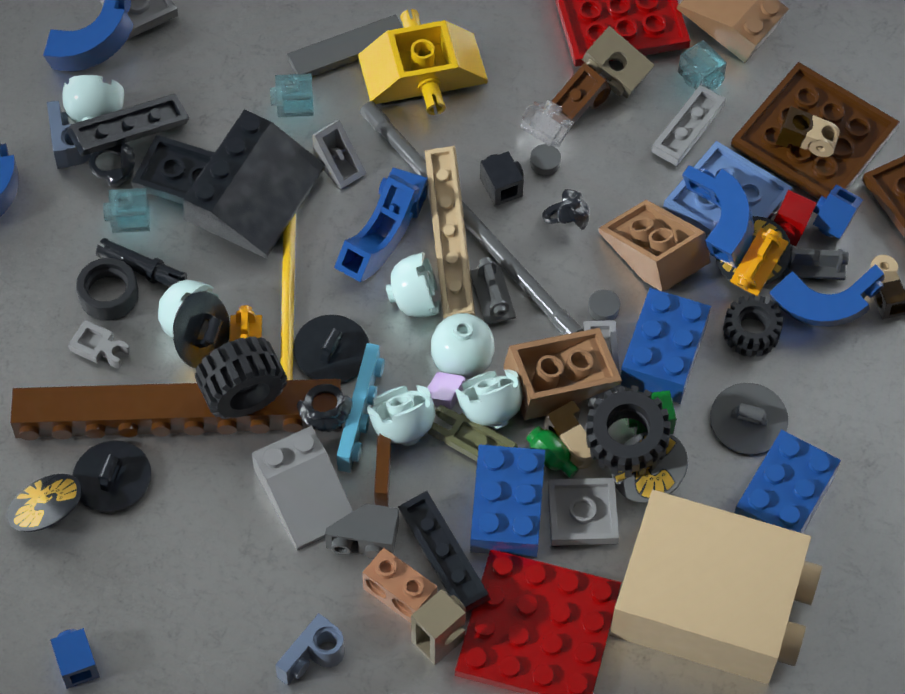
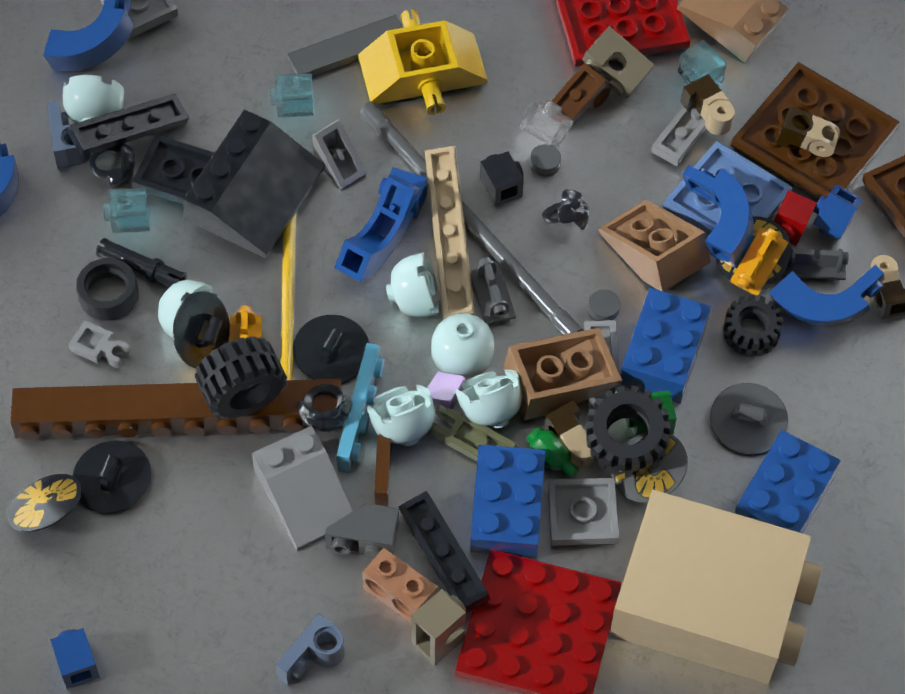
(710, 104): none -> leg

